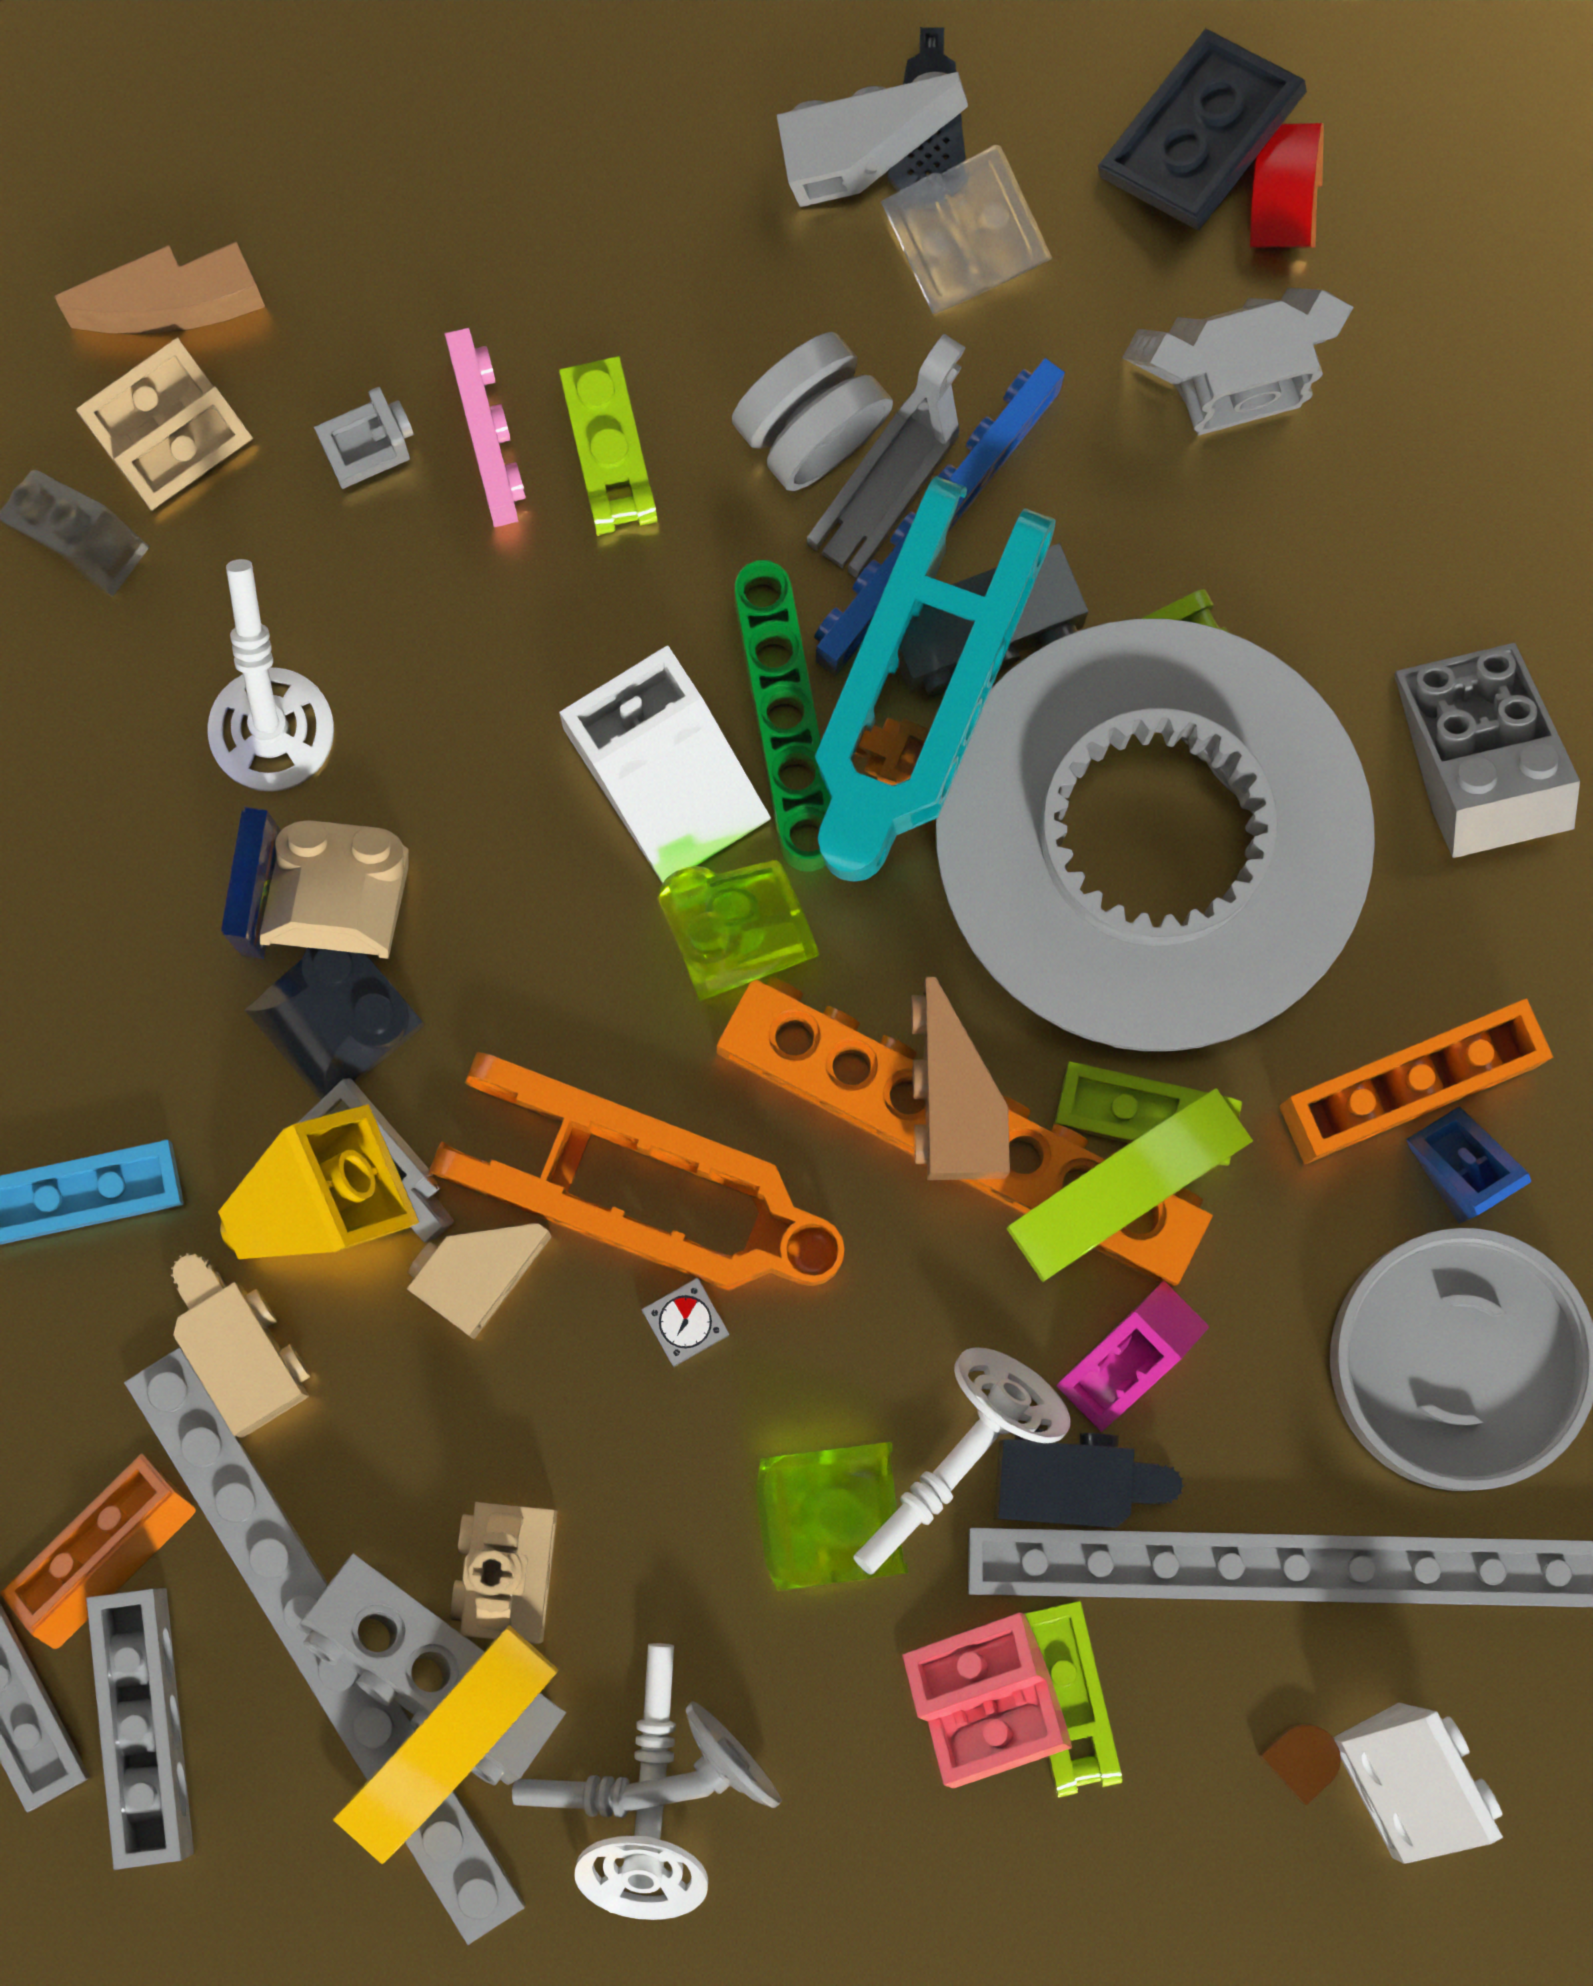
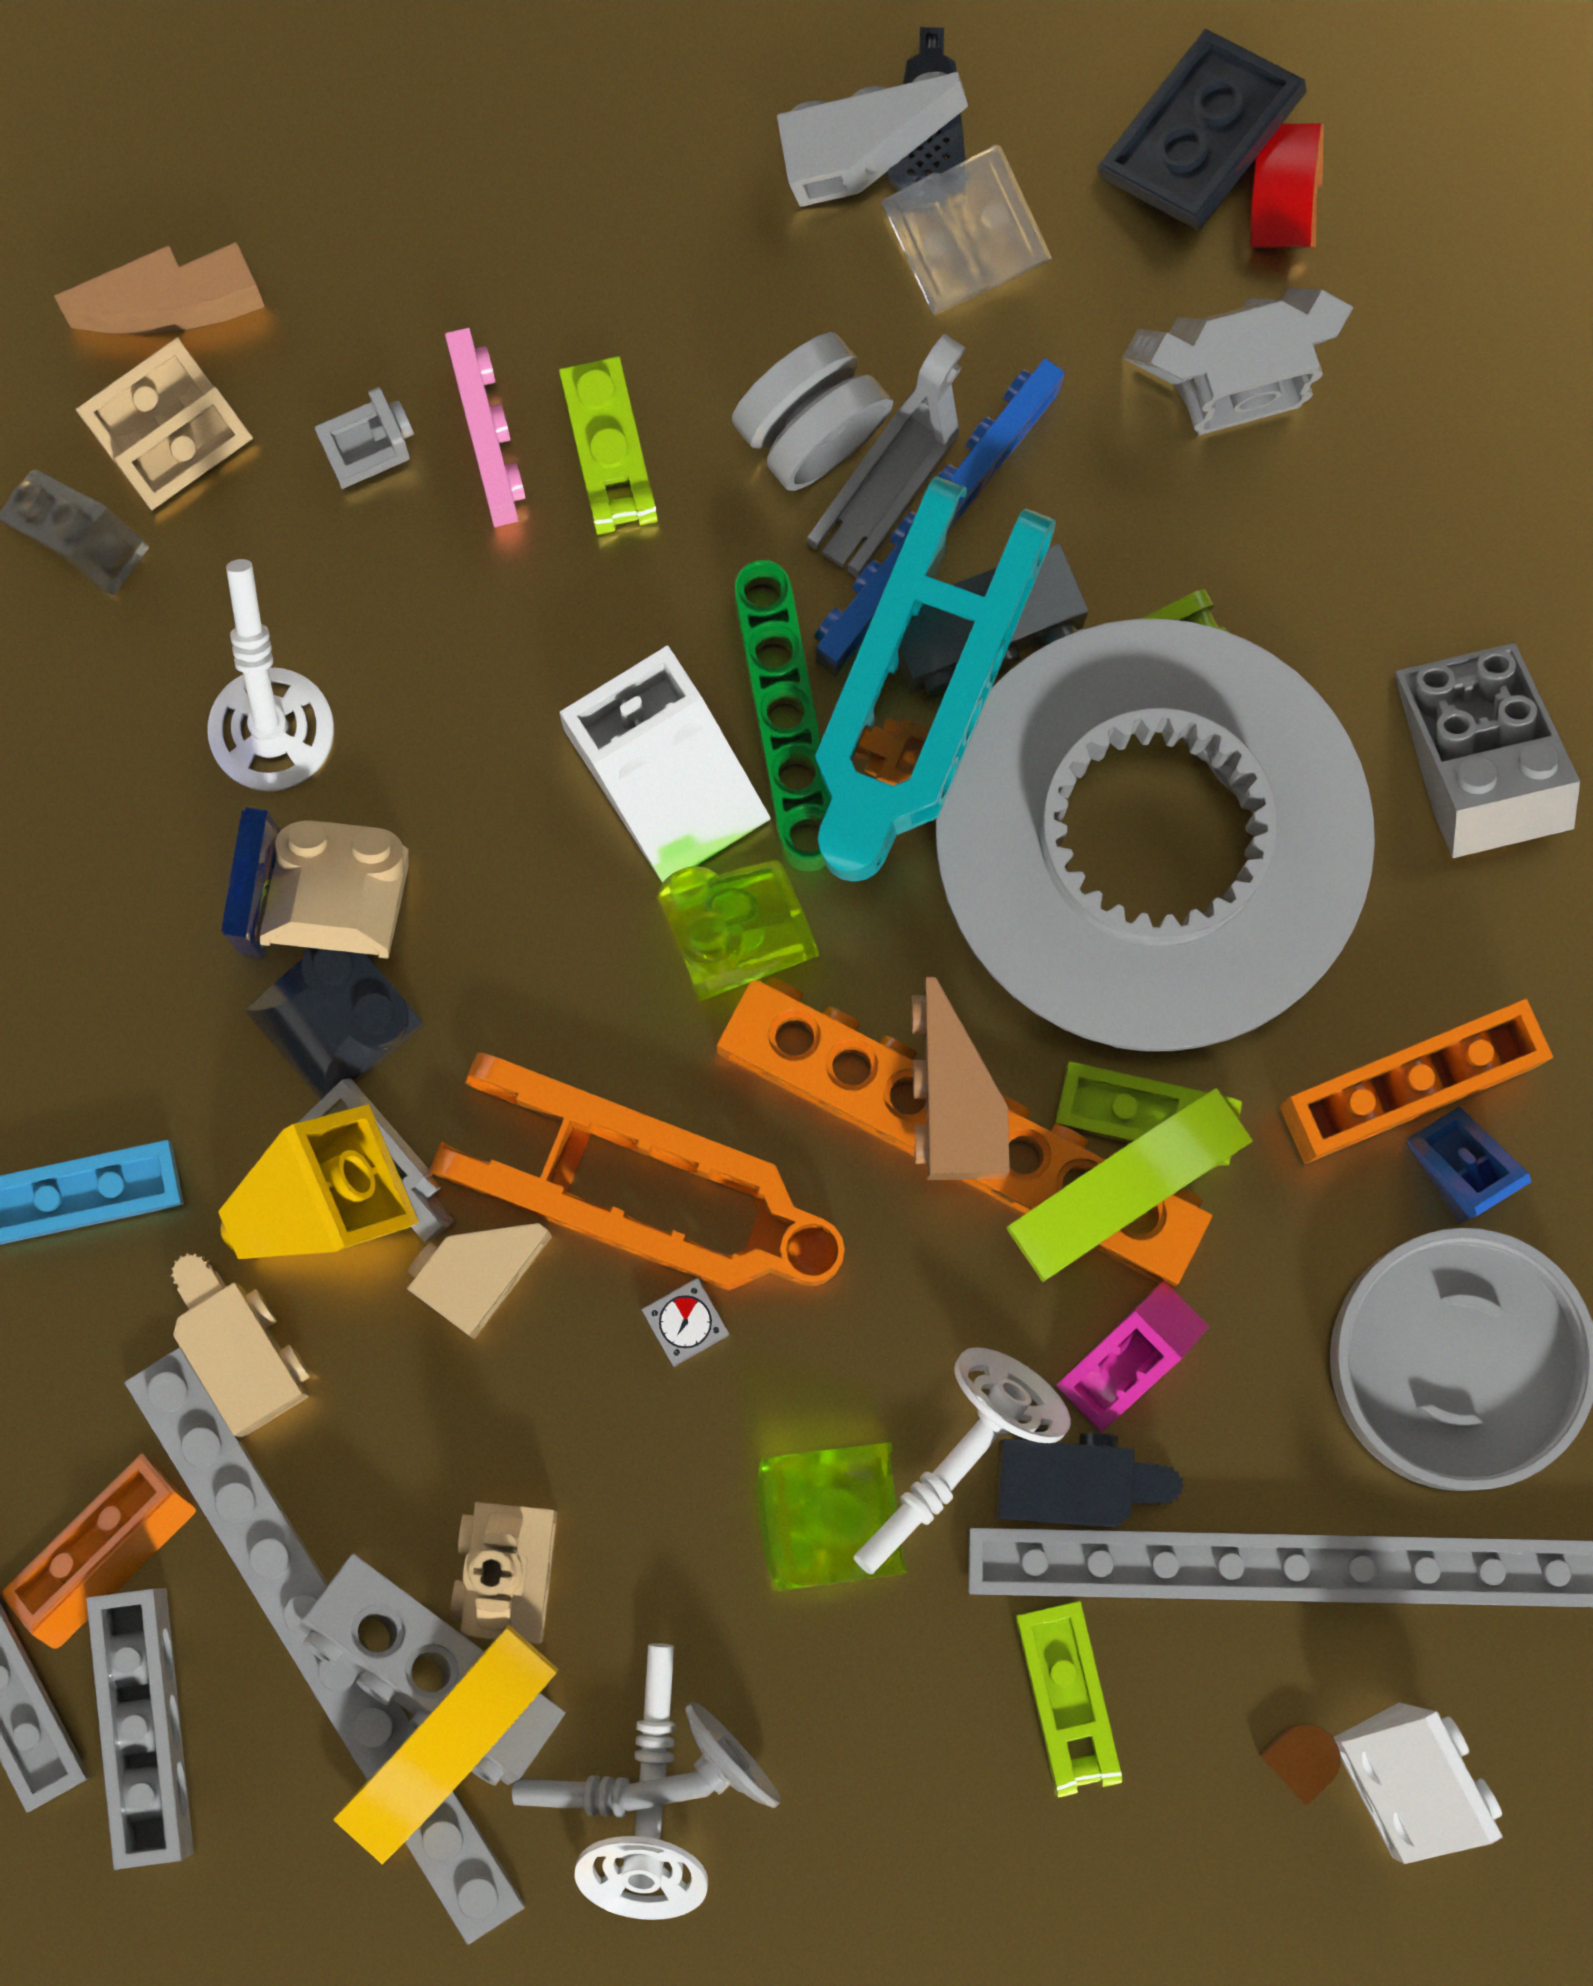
(987, 1700): coral slope -> none

